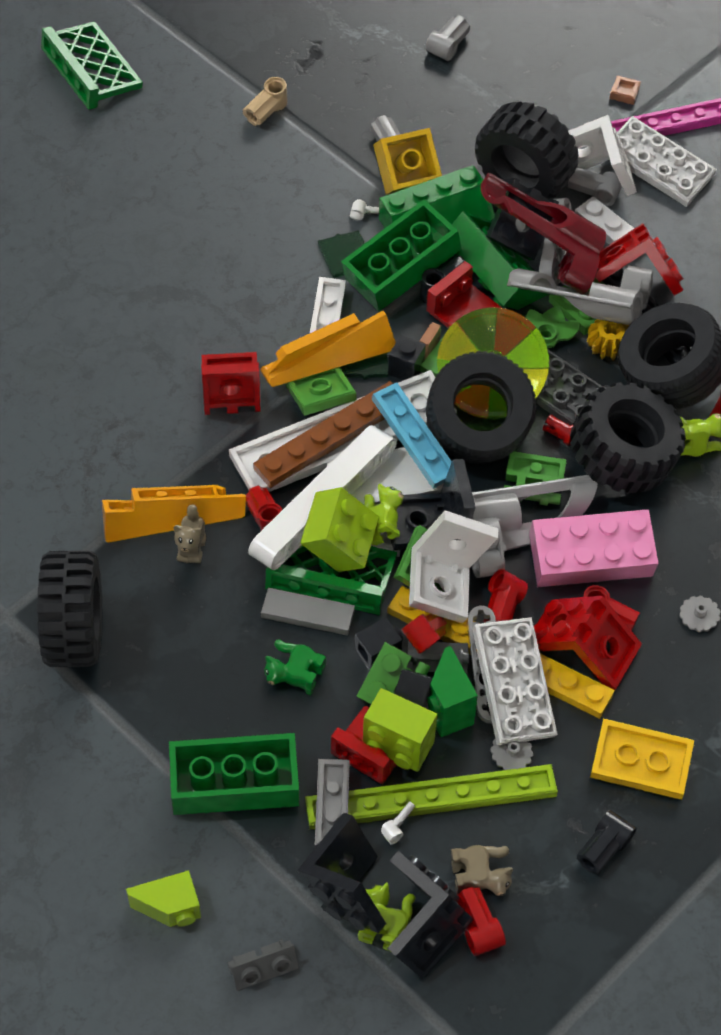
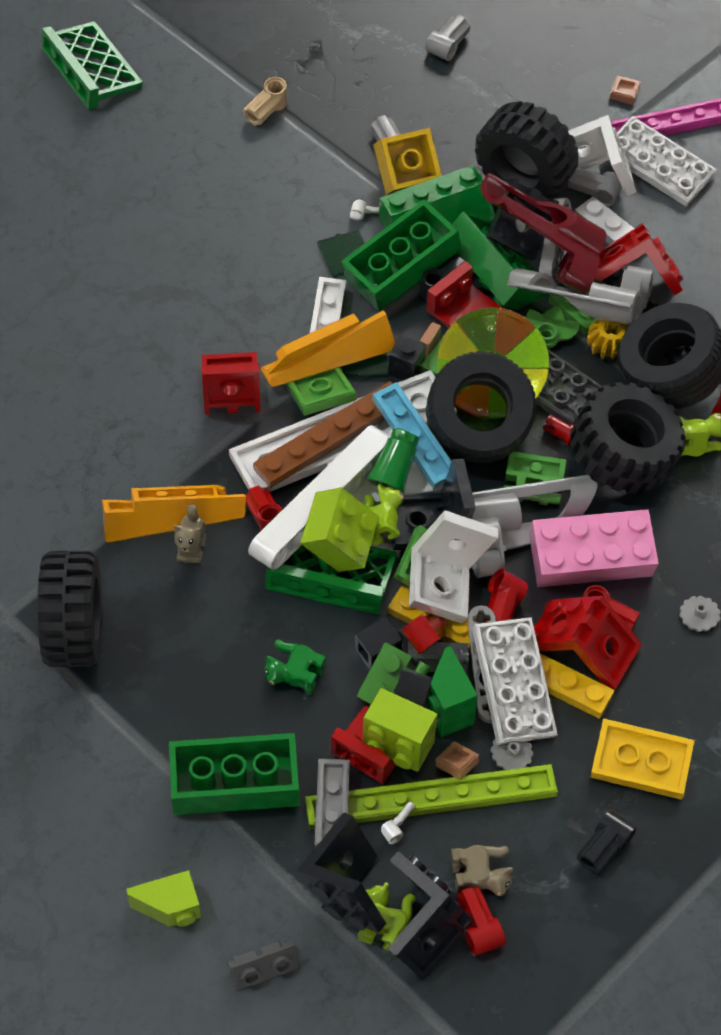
(307, 611): light grey tile -> none
(395, 460): none -> green plant
(457, 760): none -> nougat tile

